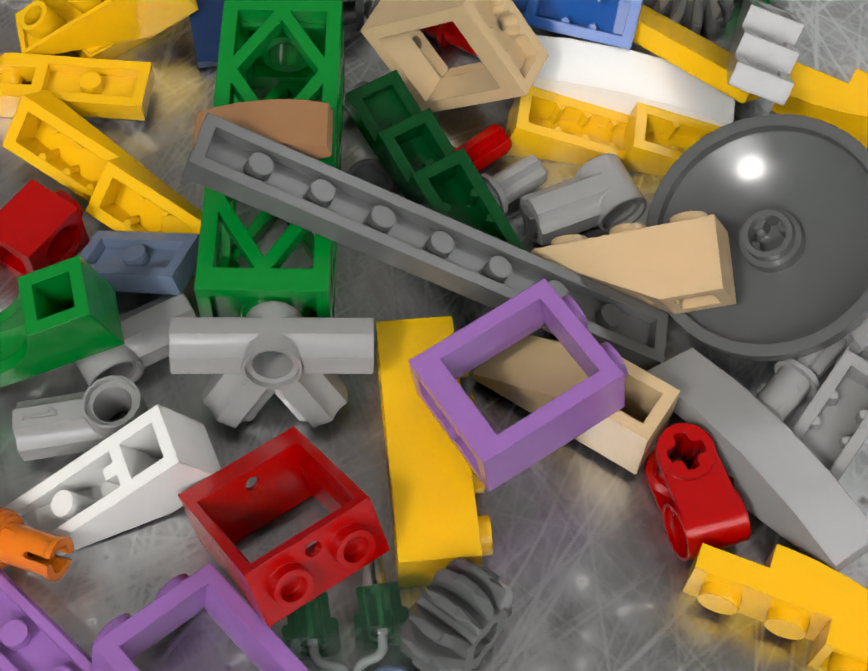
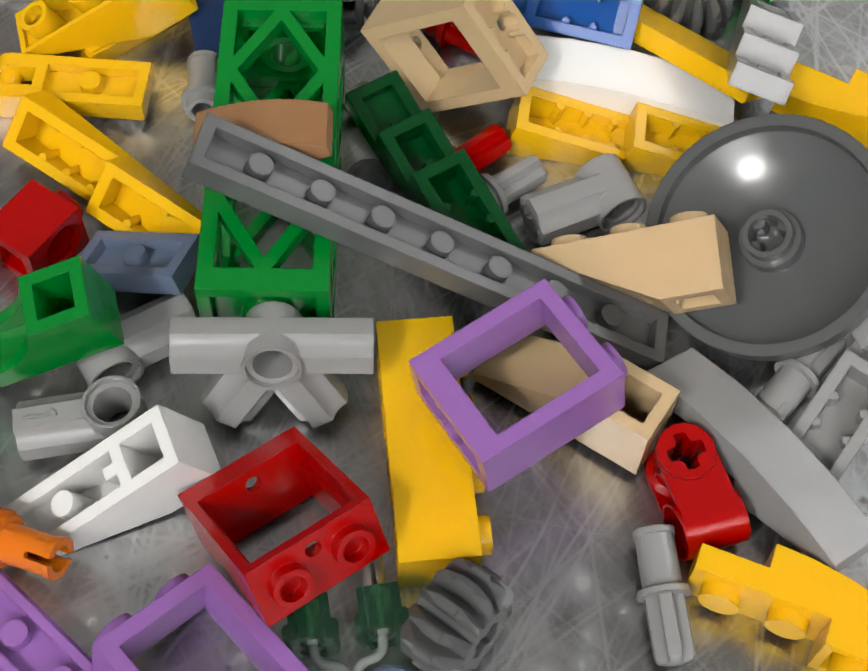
(200, 82): none -> light grey pin
(664, 595): none -> light grey axle

